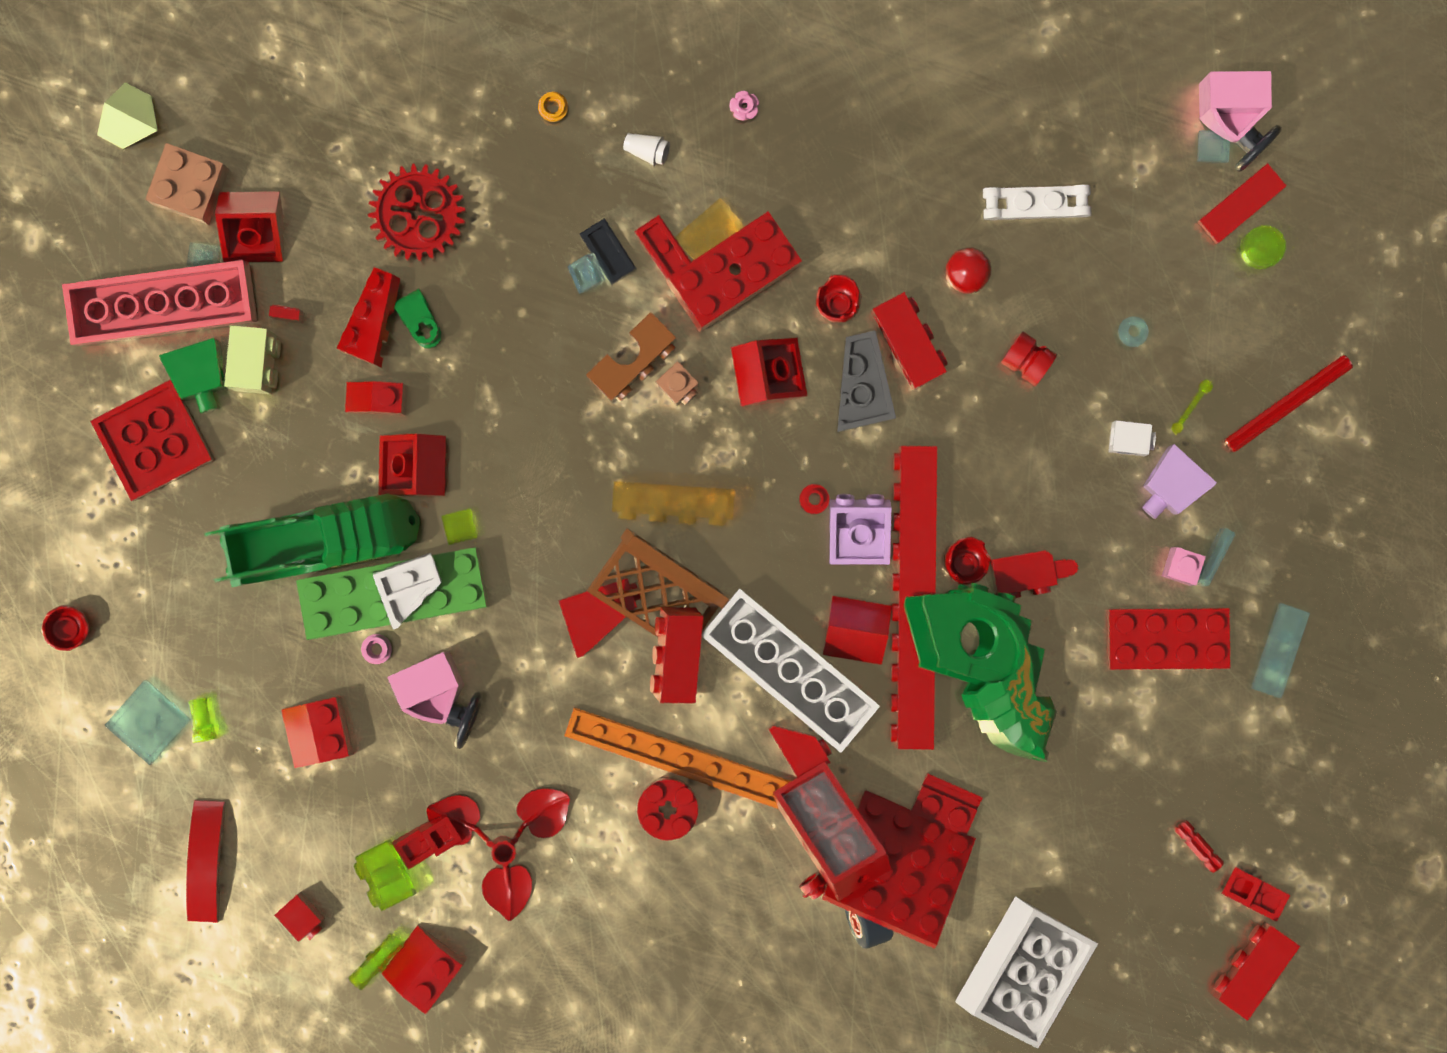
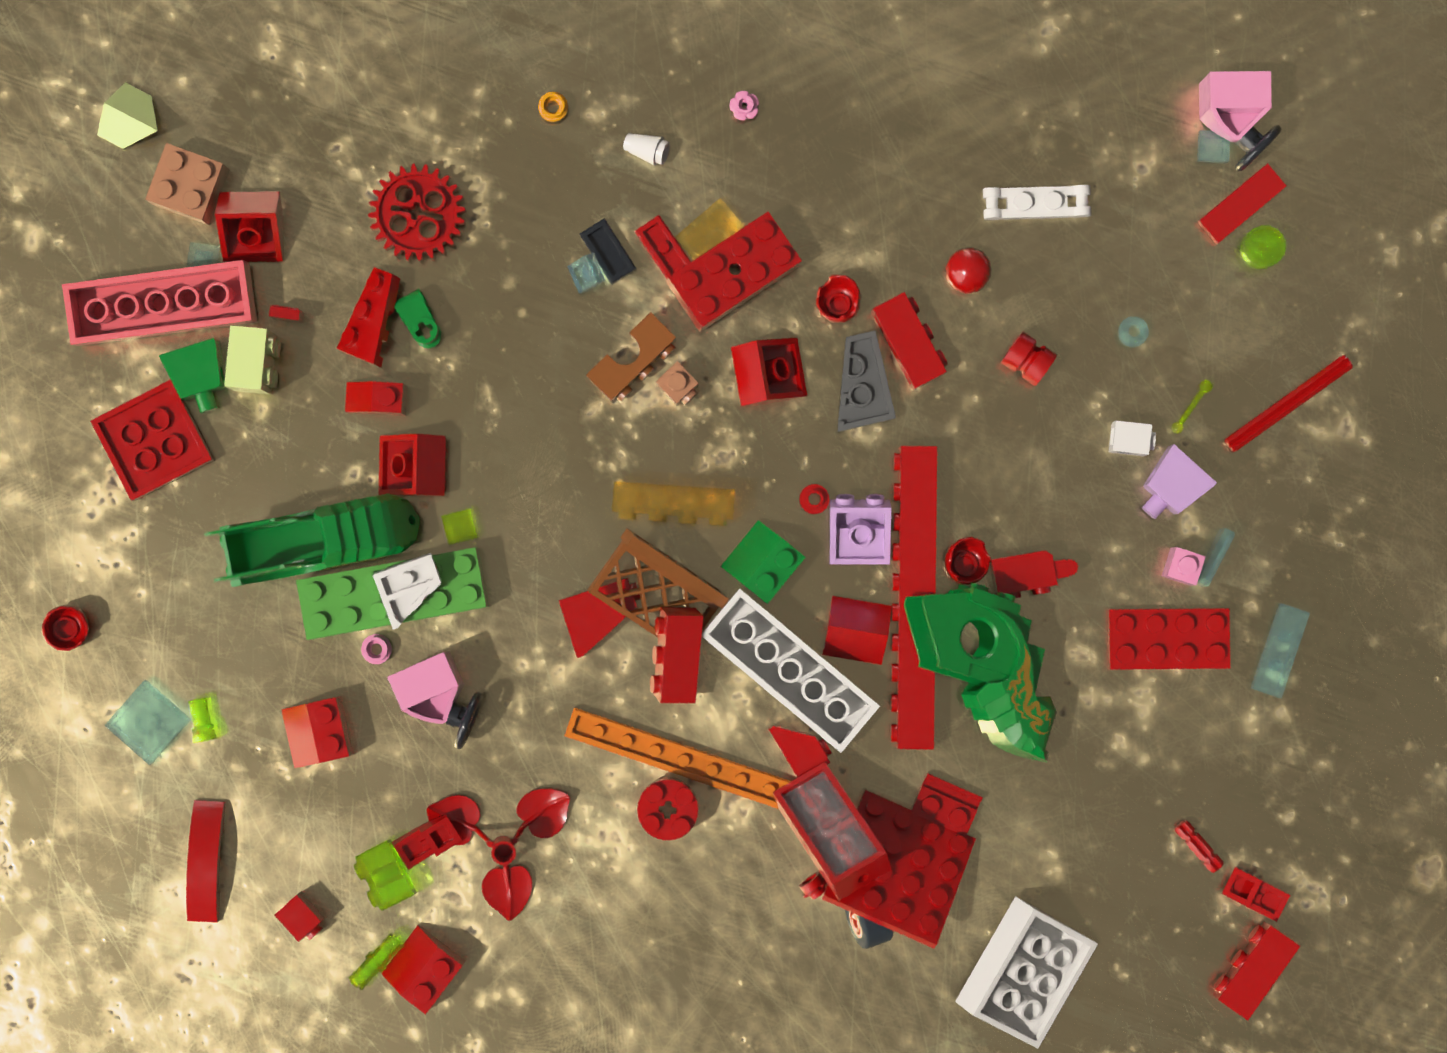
(763, 562): none -> green slope

